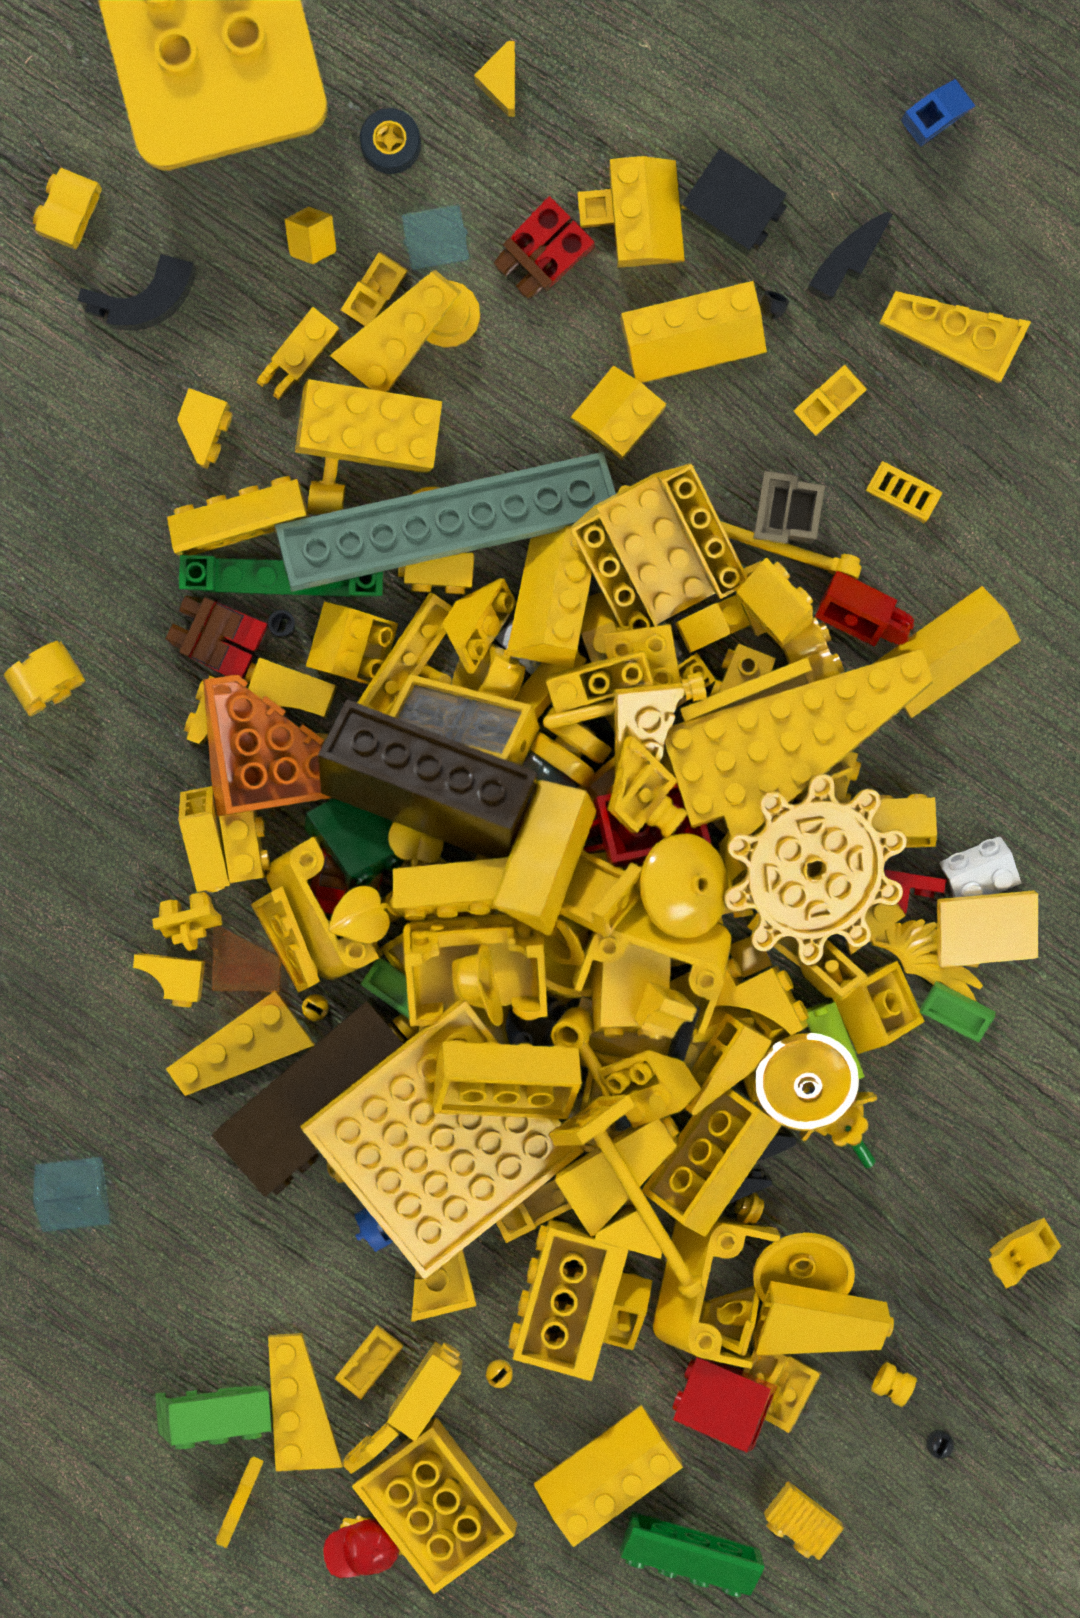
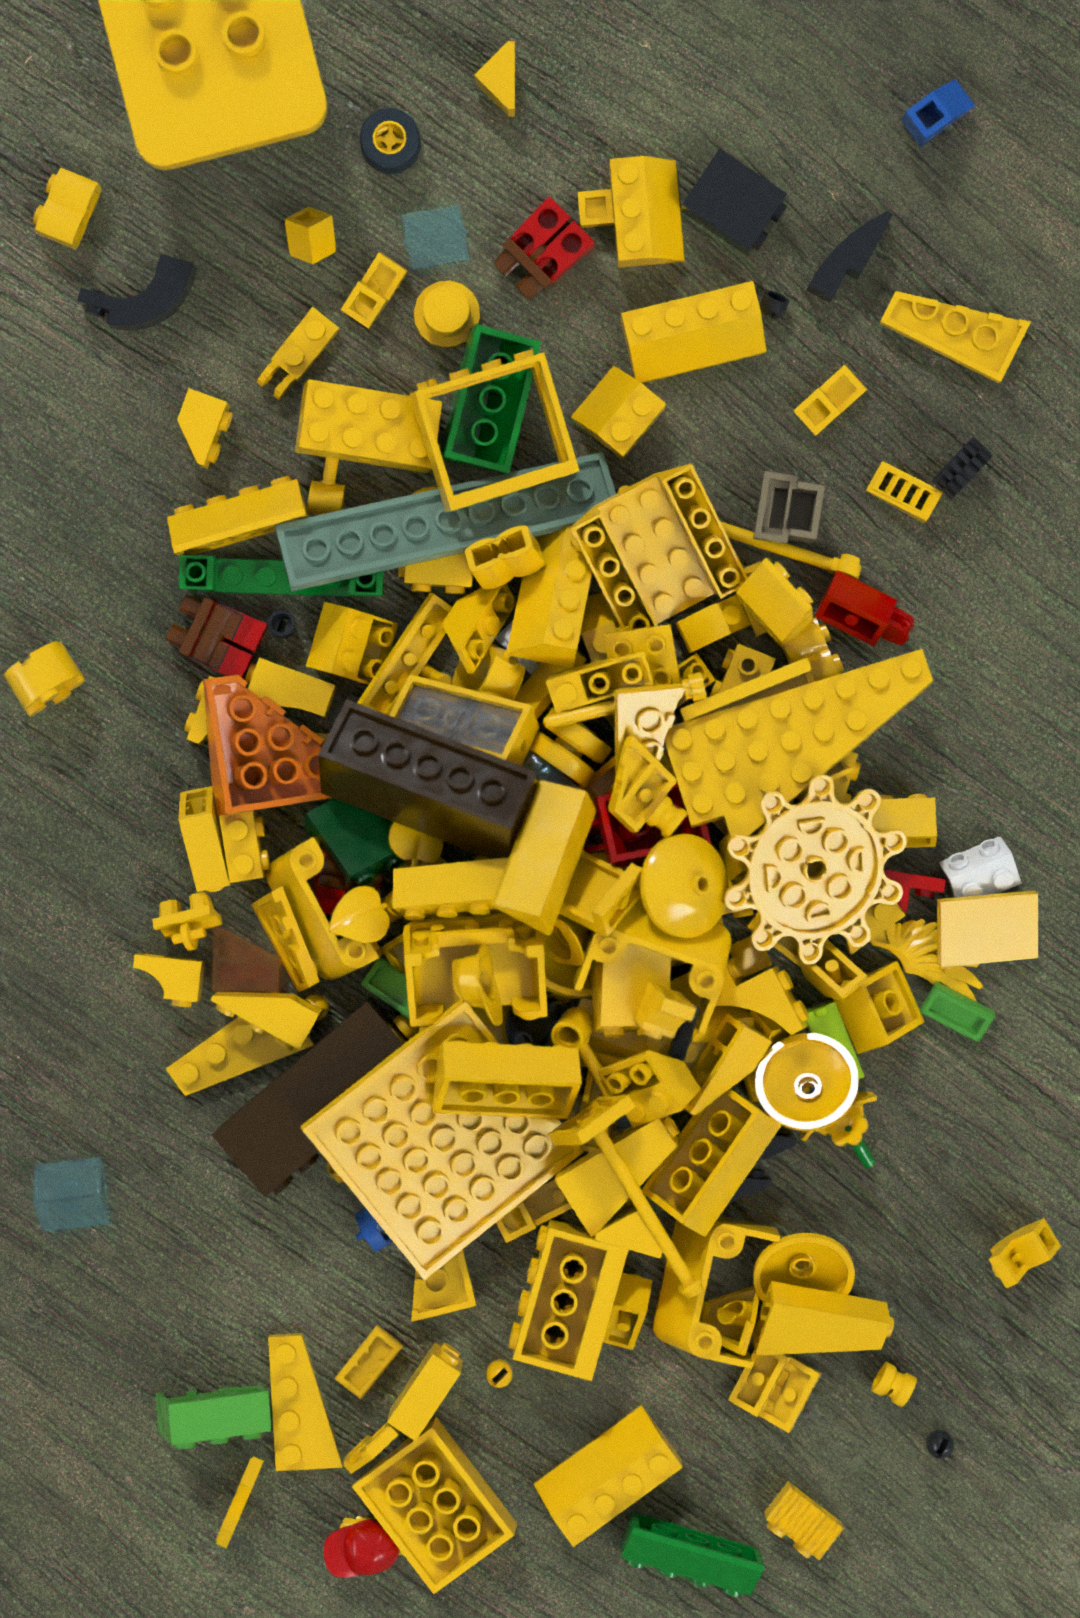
(279, 1014): none -> yellow slope
(393, 338): yellow wing -> none
(488, 415): none -> green slope
(502, 558): none -> yellow brick
(552, 410): none -> yellow window
(724, 1403): red brick -> none
(749, 1208): yellow plate -> none
(959, 644): yellow slope -> none
(962, 468): none -> black tyre

